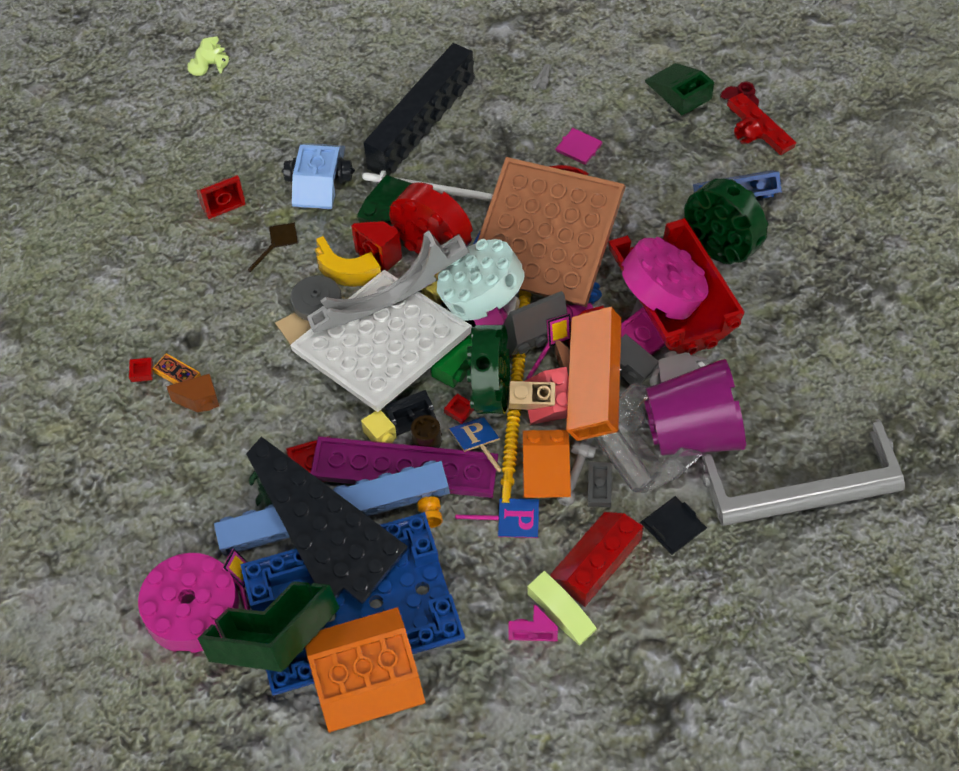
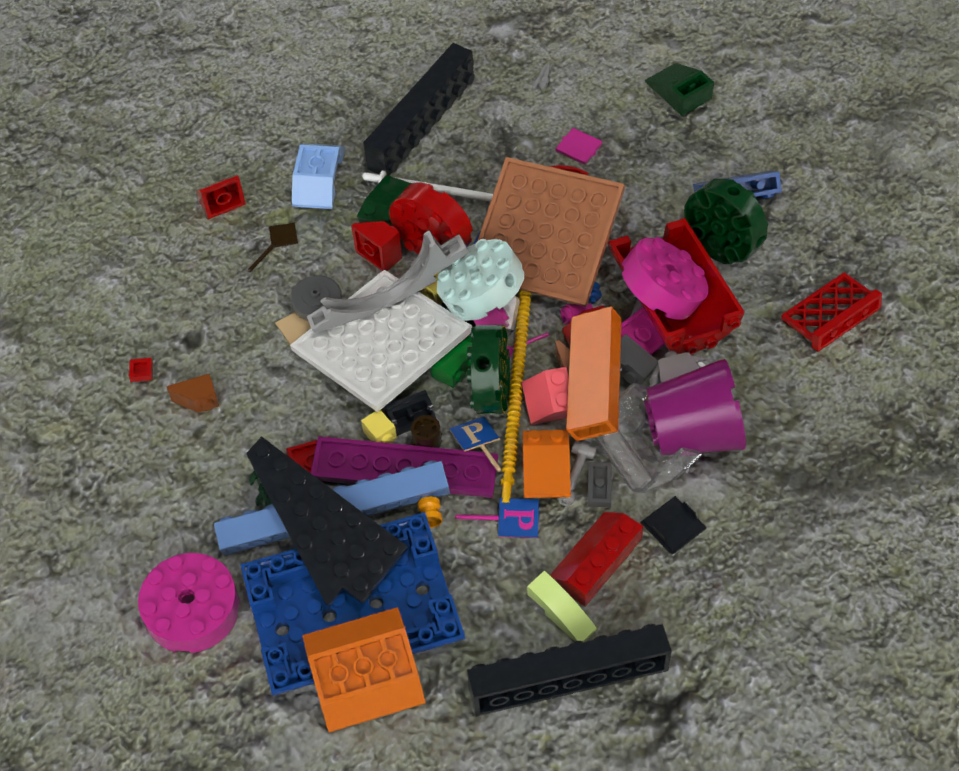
(174, 370): tile -> none
(208, 53): yellowish green animal -> none
(233, 565): piece -> none
(270, 636): dark green piece -> none
(343, 170): black piece -> none
(345, 271): yellow arch -> none
(458, 408): red plate -> none
(528, 324): dark grey slope -> none
(530, 395): tan slope -> none
(539, 630): dark pink slope -> none
(557, 329): piece -> none
(569, 669): none -> black brick
(745, 87): dark red plate -> none
(758, 125): red plate -> none
(810, 494): light grey piece -> none
(844, 318): none -> red fence

